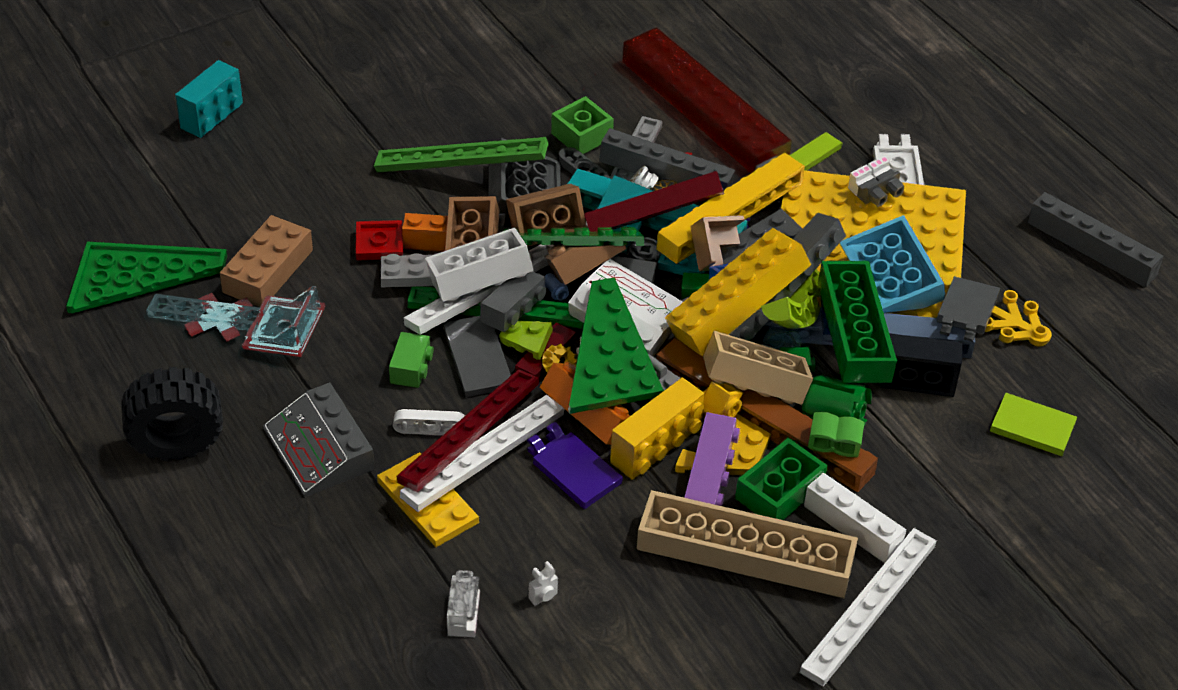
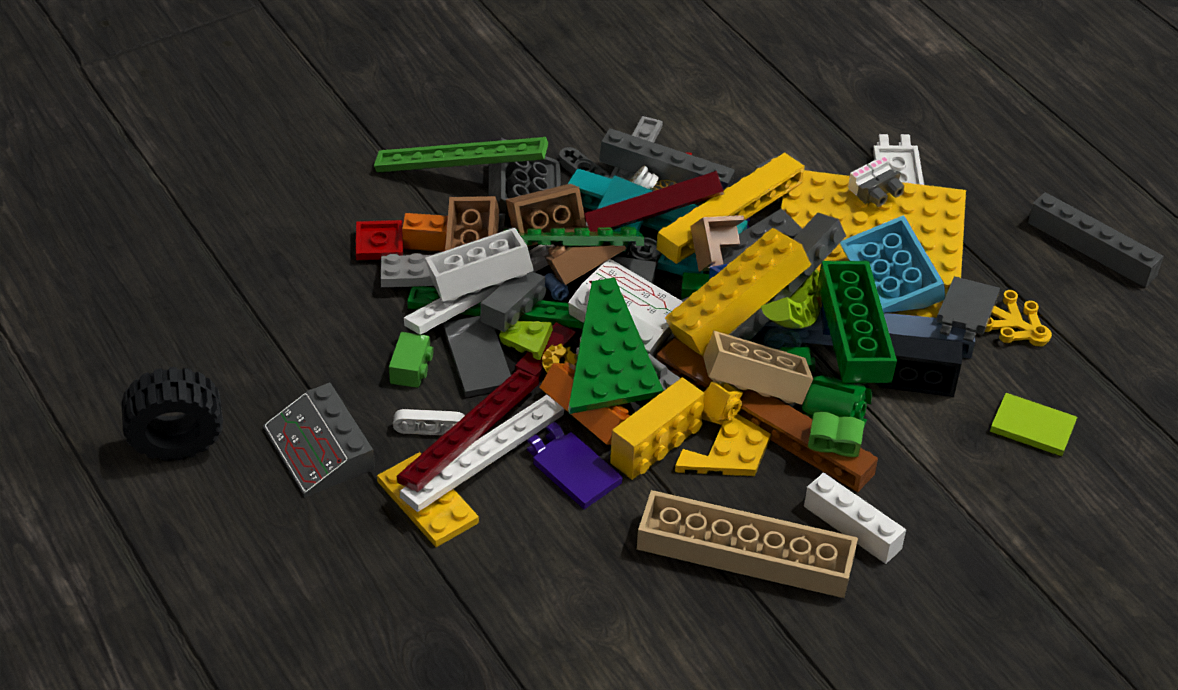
(127, 270): green wing -> none
(209, 98): teal brick -> none
(264, 334): clear light blue piece -> none
(266, 260): medium nougat brick -> none
(463, 604): clear hips -> none
(544, 585): white plate -> none
(581, 125): bright green brick -> none
(704, 99): clear red brick -> none
(712, 458): medium lavender brick -> none
(779, 481): green brick -> none
(817, 150): lime tile -> none
(867, 607): white plate -> none

